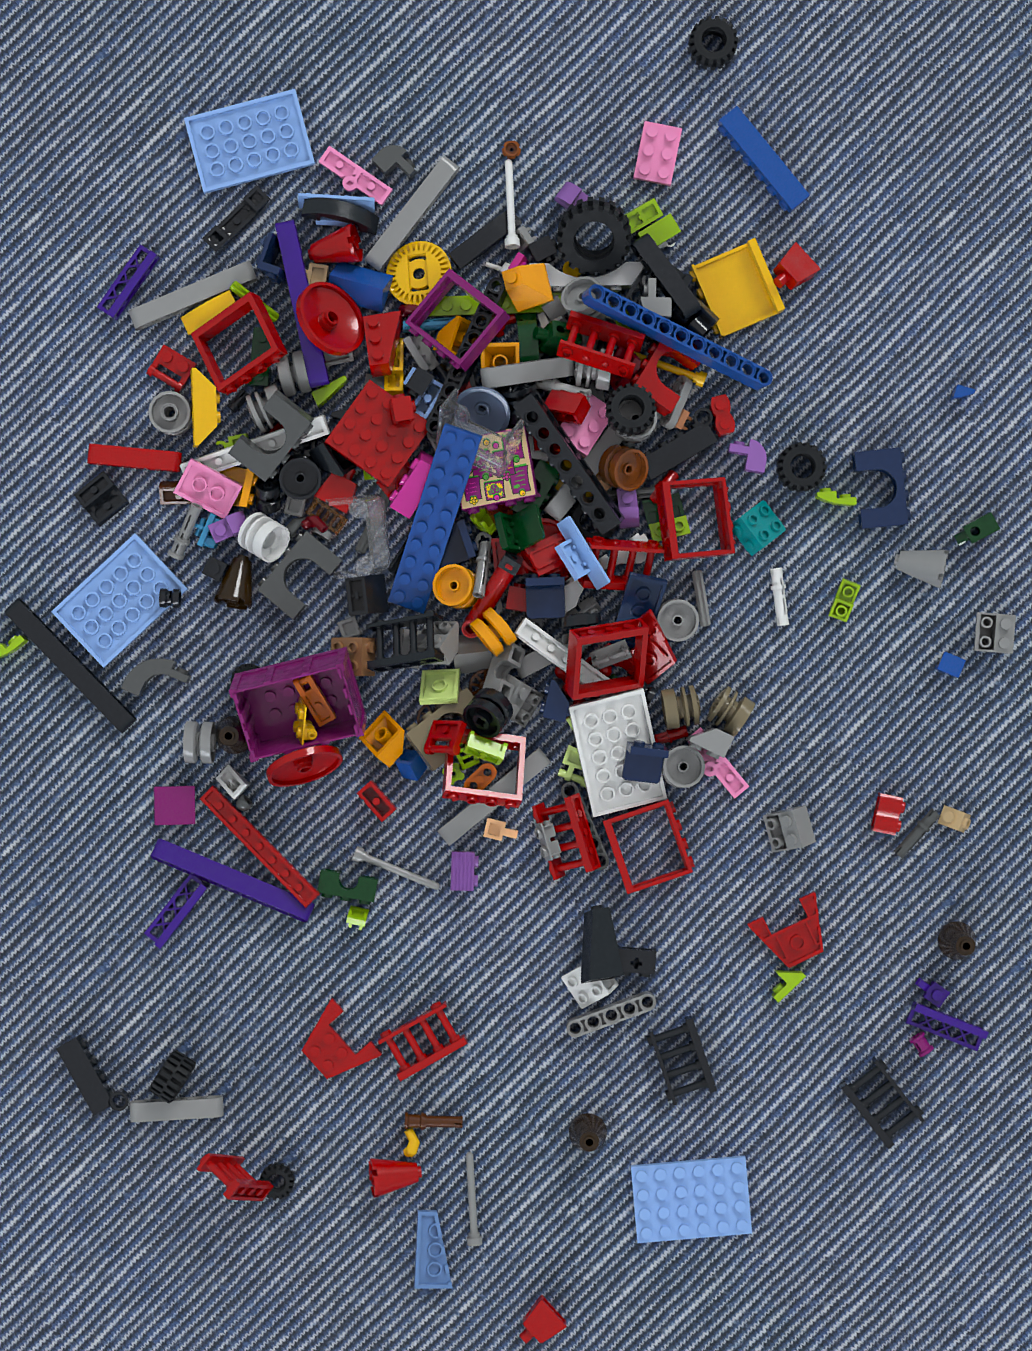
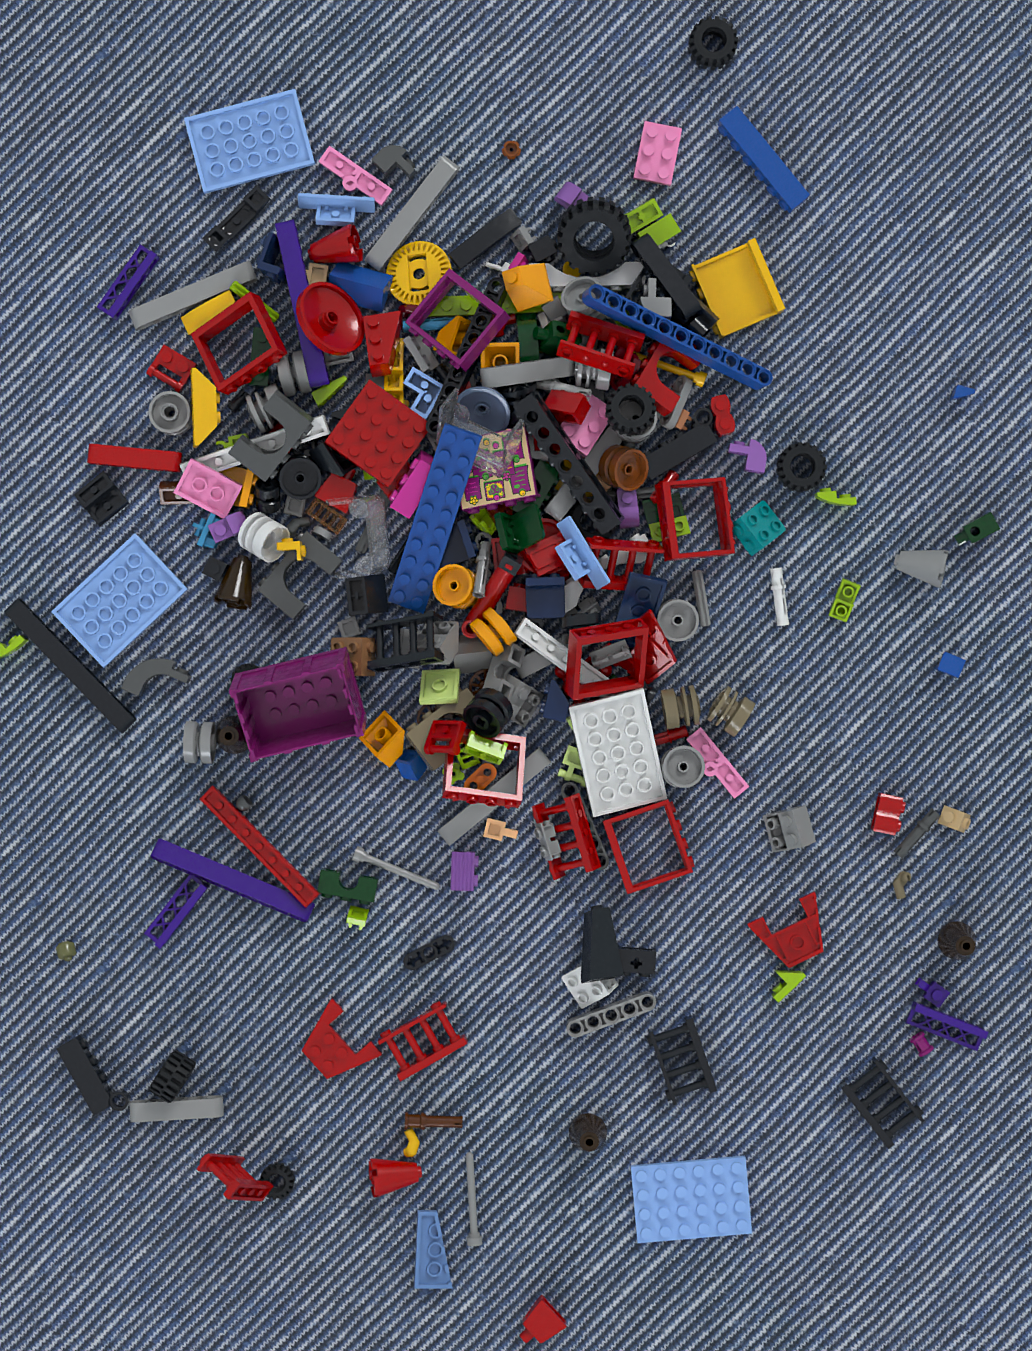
(66, 950): none -> olive piece
(170, 598): black wheel -> none
(174, 805): magenta slope -> none
(182, 539): light grey pin -> none
(232, 782): white slope -> none
(288, 544): none -> yellow bracket
(303, 727): yellow hinge -> none
(304, 766): red dish -> none
(314, 521): dark red arm -> none
(315, 700): orange plate -> none
(341, 211): black slope -> none
(376, 800): red brick -> none
(402, 409): red brick -> none
(414, 954): none -> black beam
(419, 382): black brick -> none
(511, 241): white piece -> none
(644, 761): dark blue bracket -> none
(713, 740): light grey slope -> none
(794, 268): red torso -> none
(890, 463): dark blue arch -> none
(899, 883): none -> dark tan arm
(994, 633): light grey slope -> none

